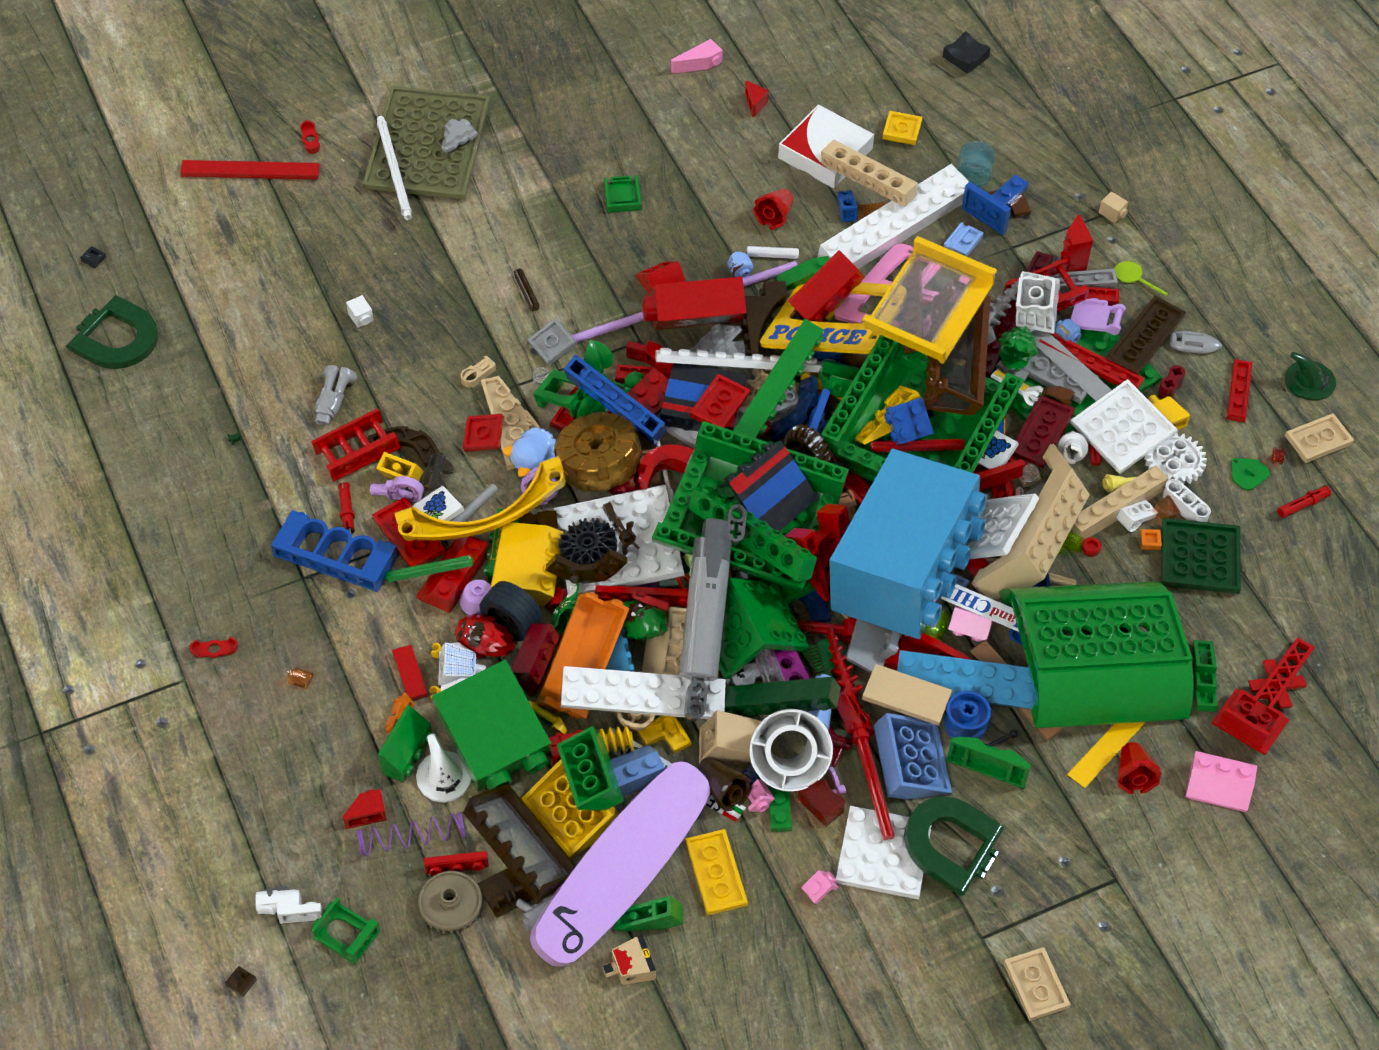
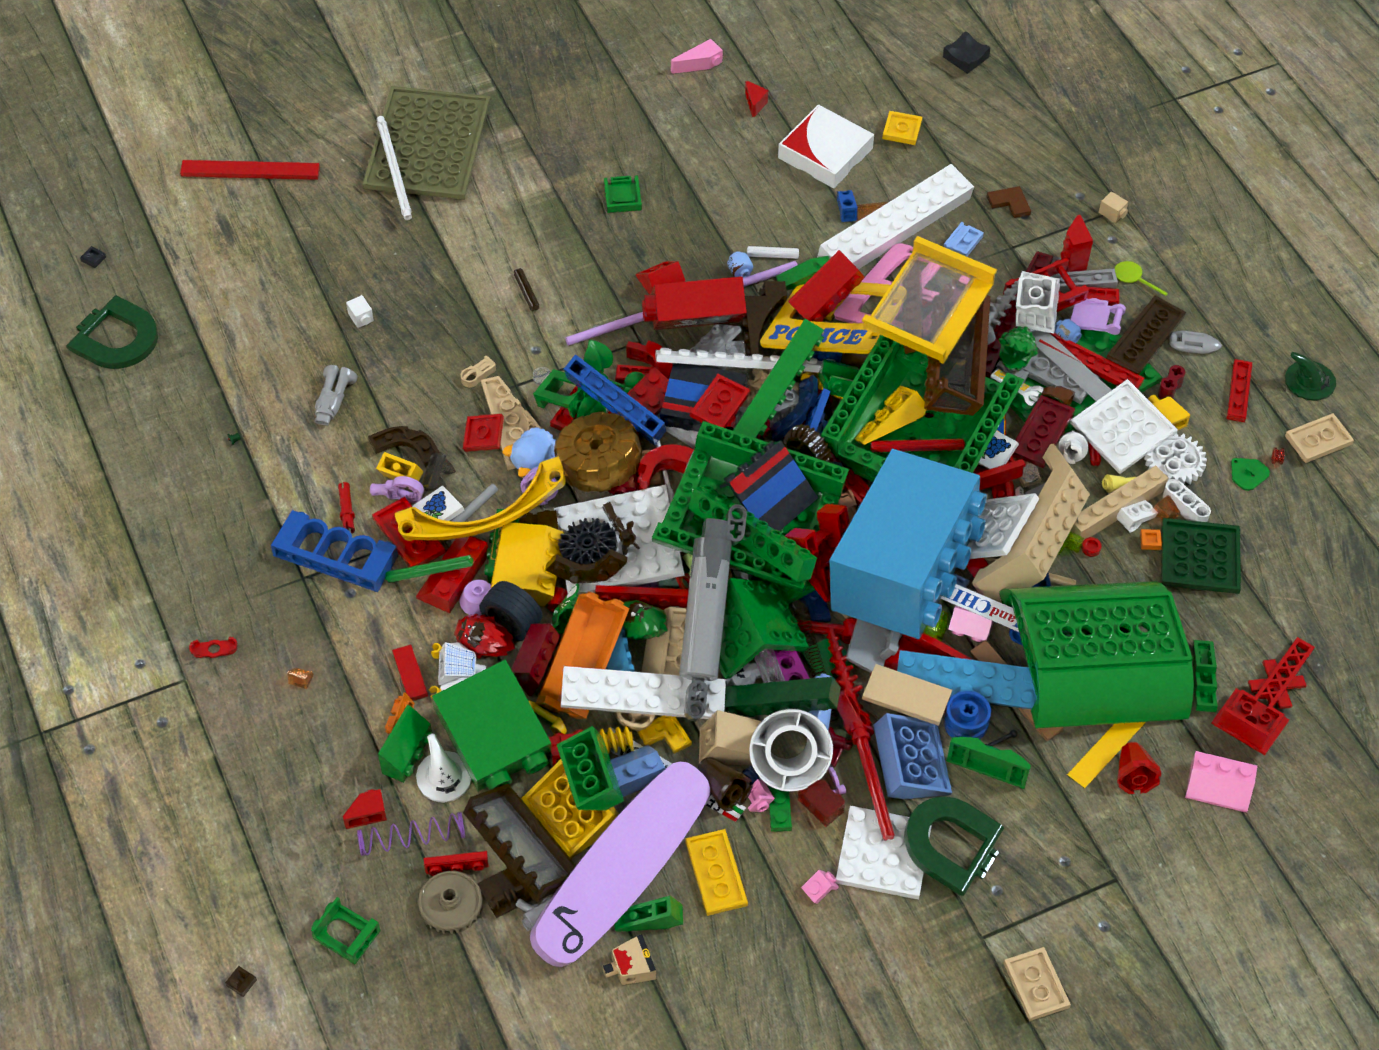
(287, 905): white plate -> none
(308, 129): red piece -> none
(362, 457): red fence -> none
(457, 134): light grey rock -> none
(552, 341): light grey tile -> none
(650, 600): red tile -> none
(773, 208): red cone -> none
(869, 173): tan brick -> none
(908, 421): blue plate -> none
(976, 162): clear light blue wheel -> none
(993, 208): blue piece -> none
(1310, 498): red pin -> none

